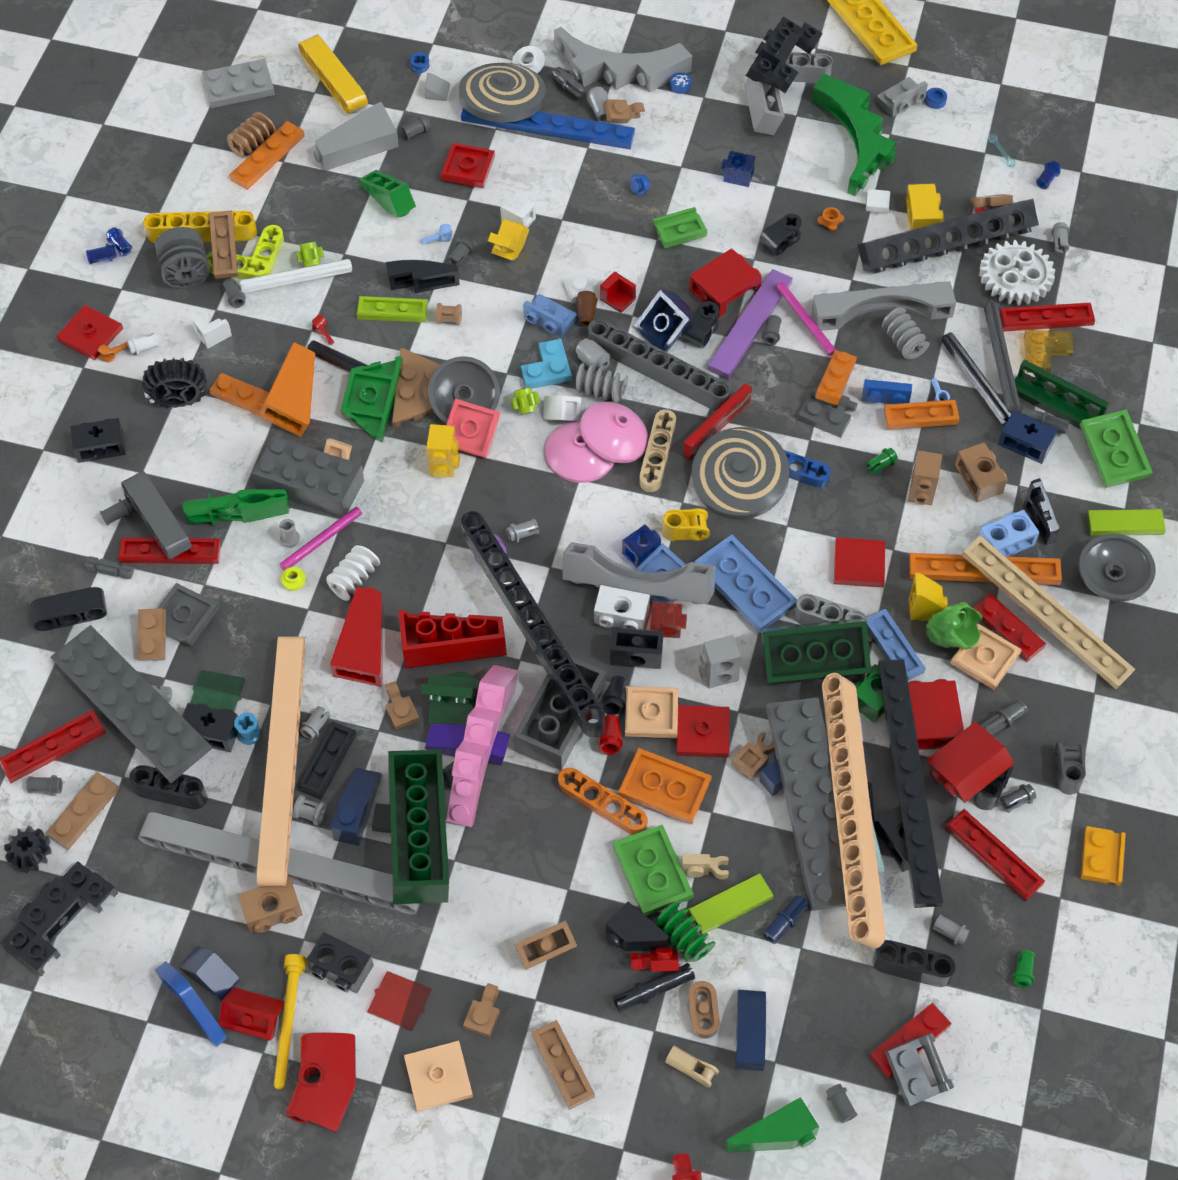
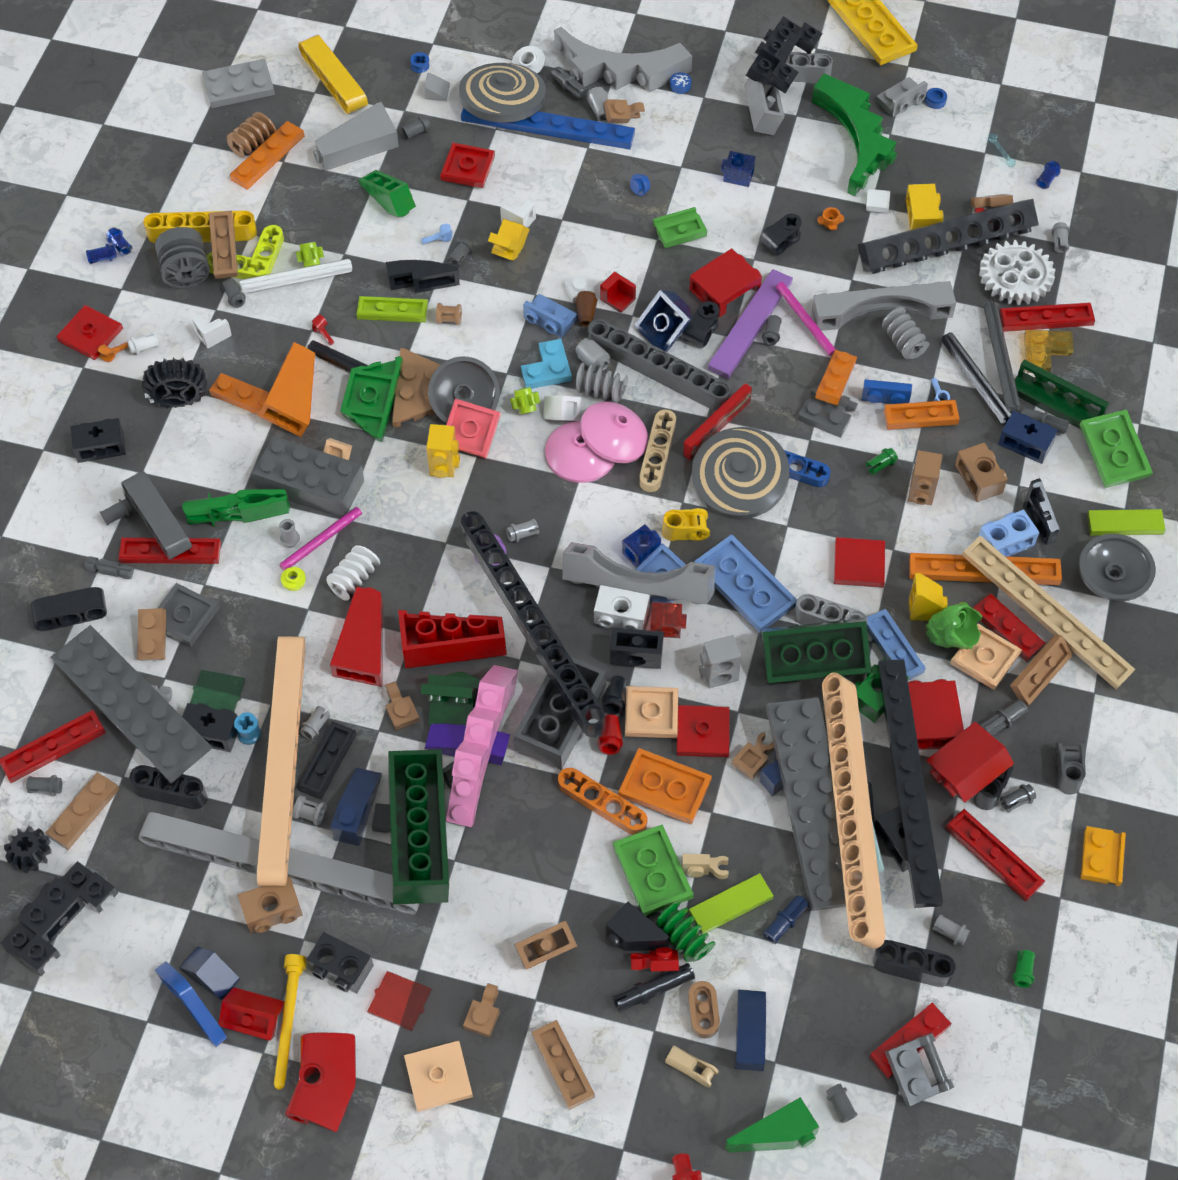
(1041, 669): none -> medium nougat plate

